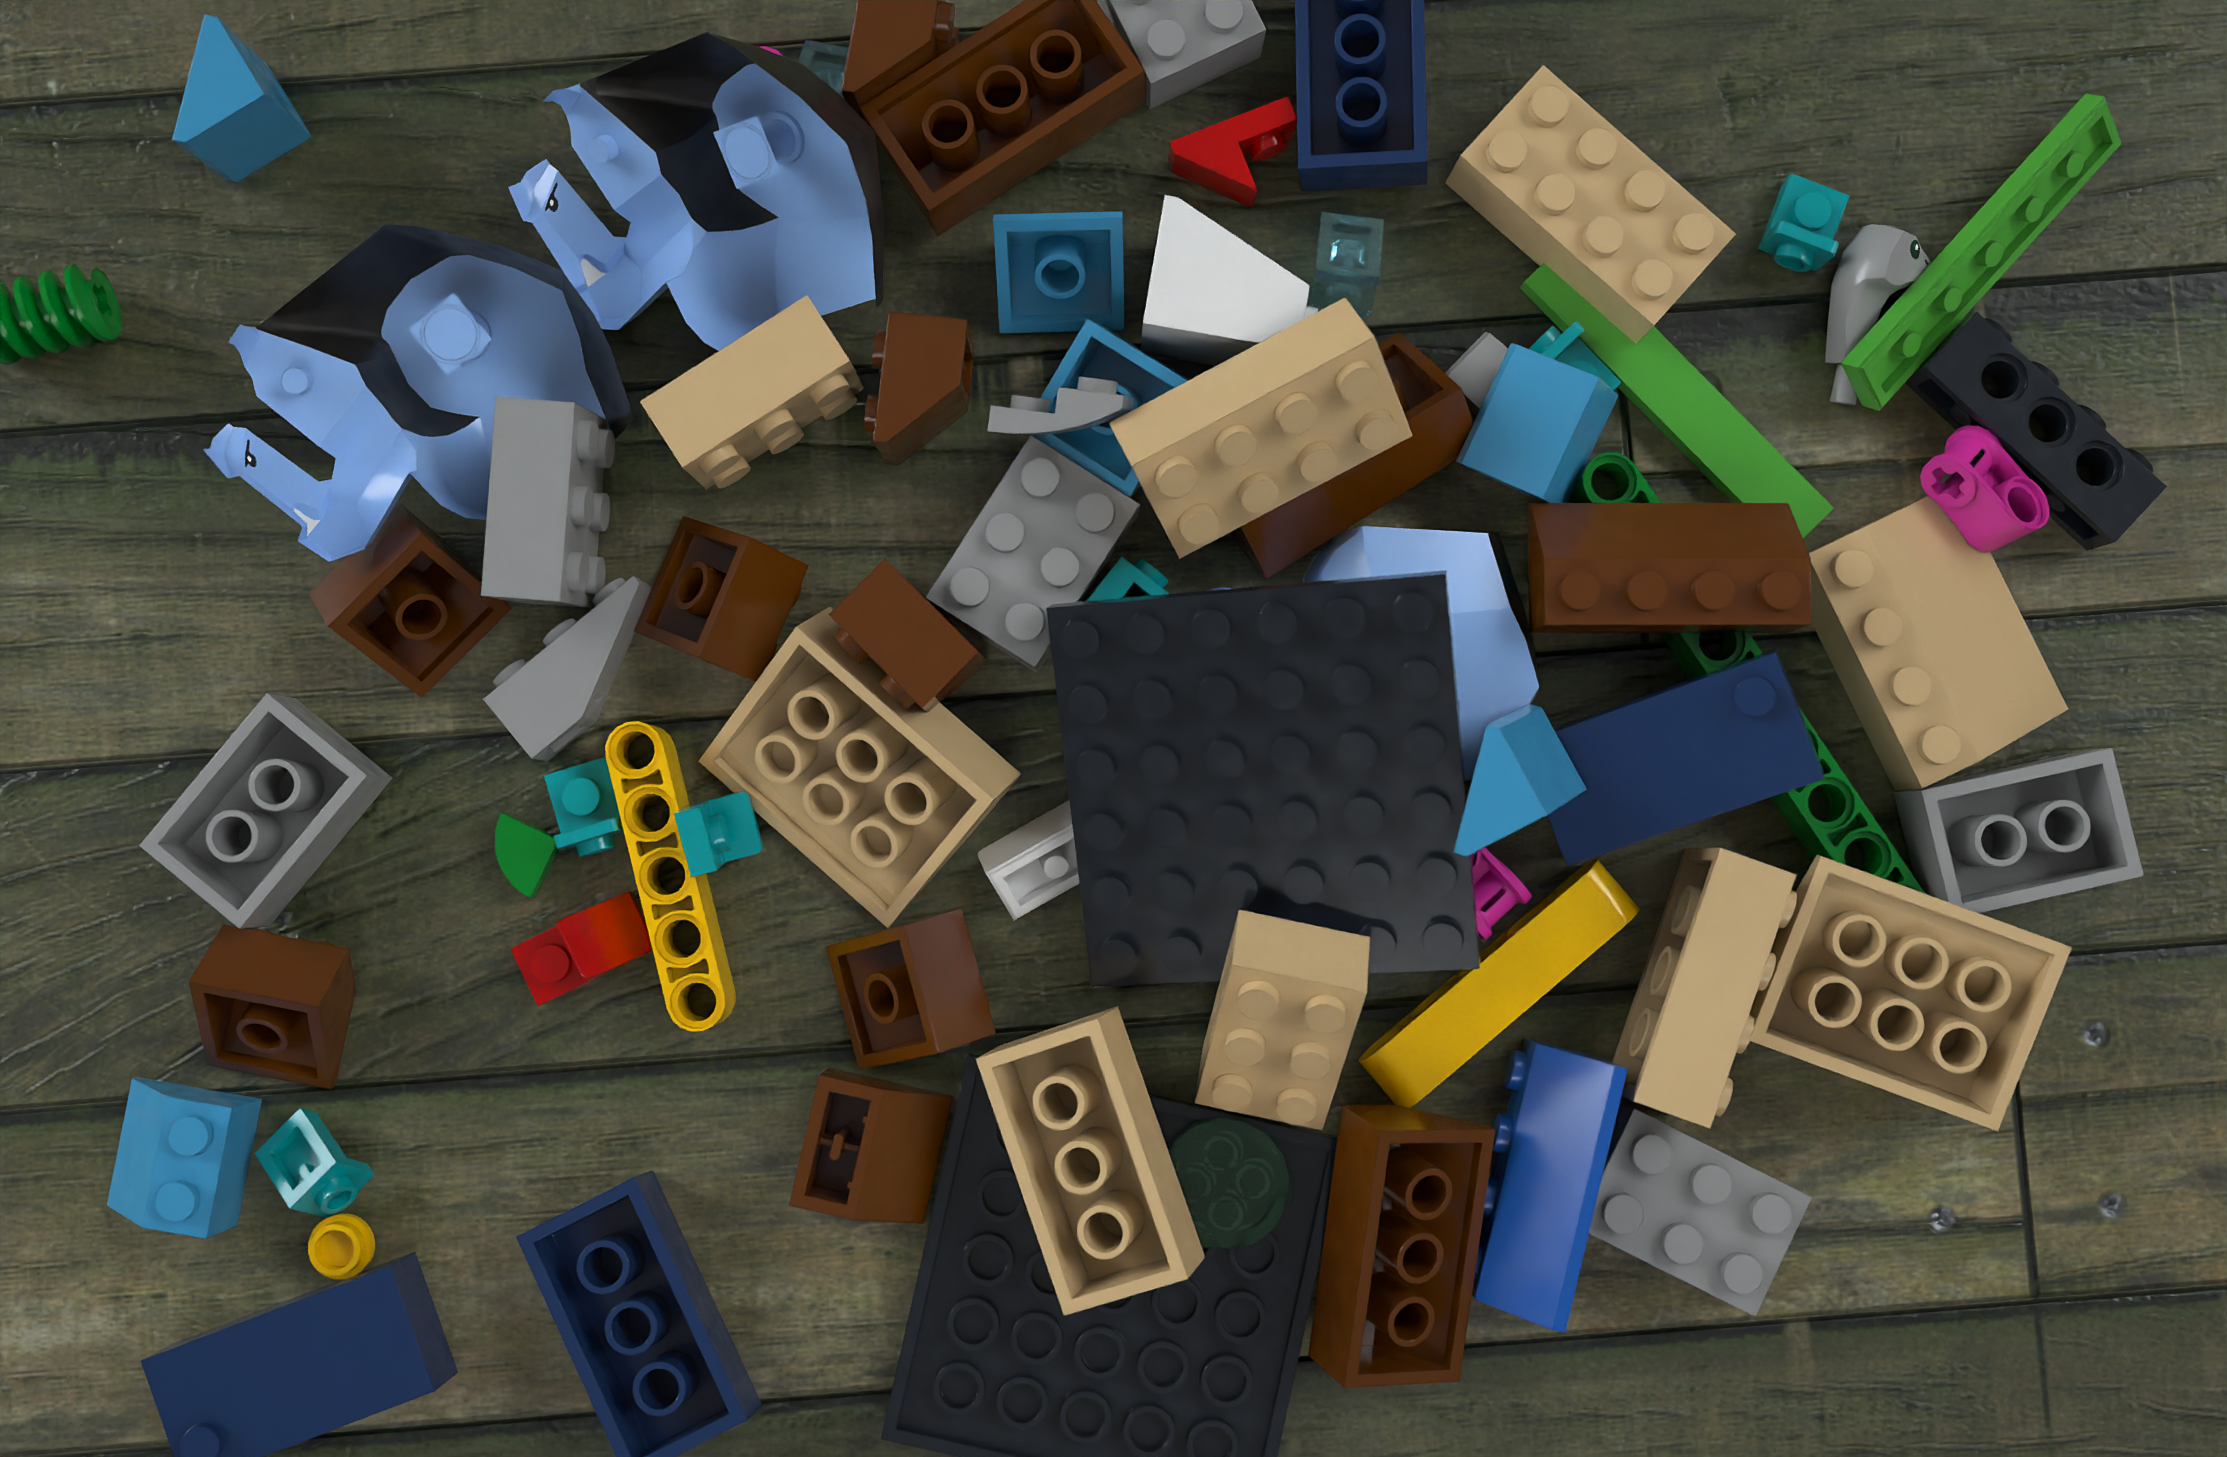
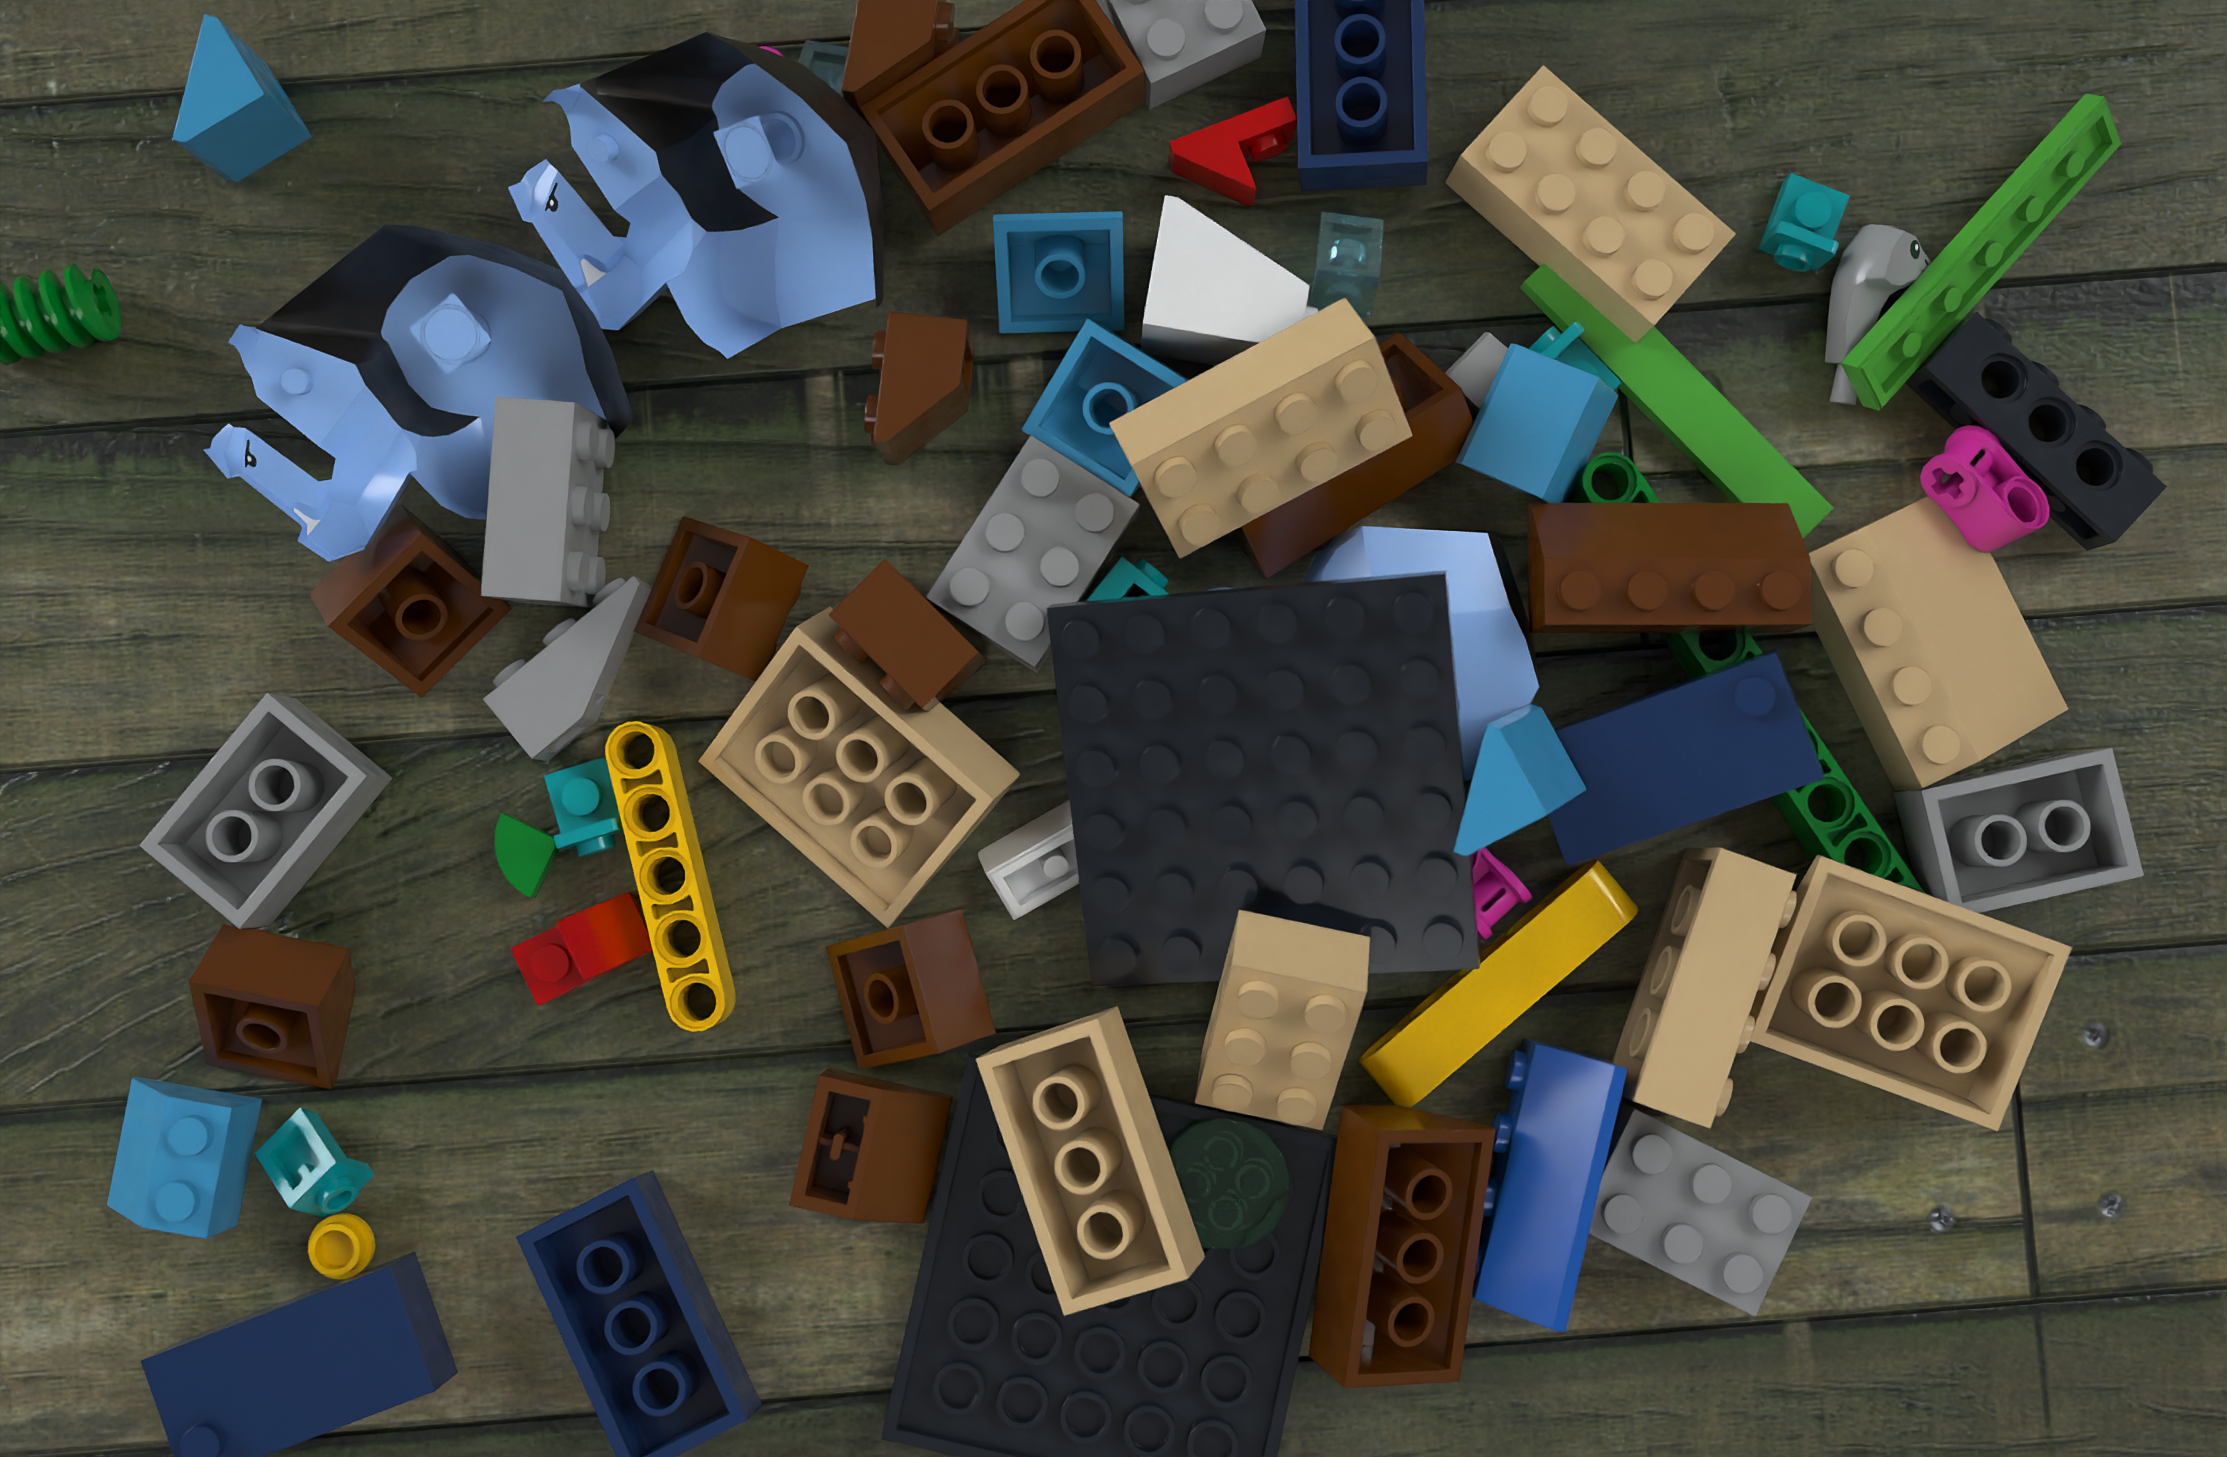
(718, 832): teal bracket -> none
(754, 395): tan brick -> none
(1076, 409): light grey slope -> none

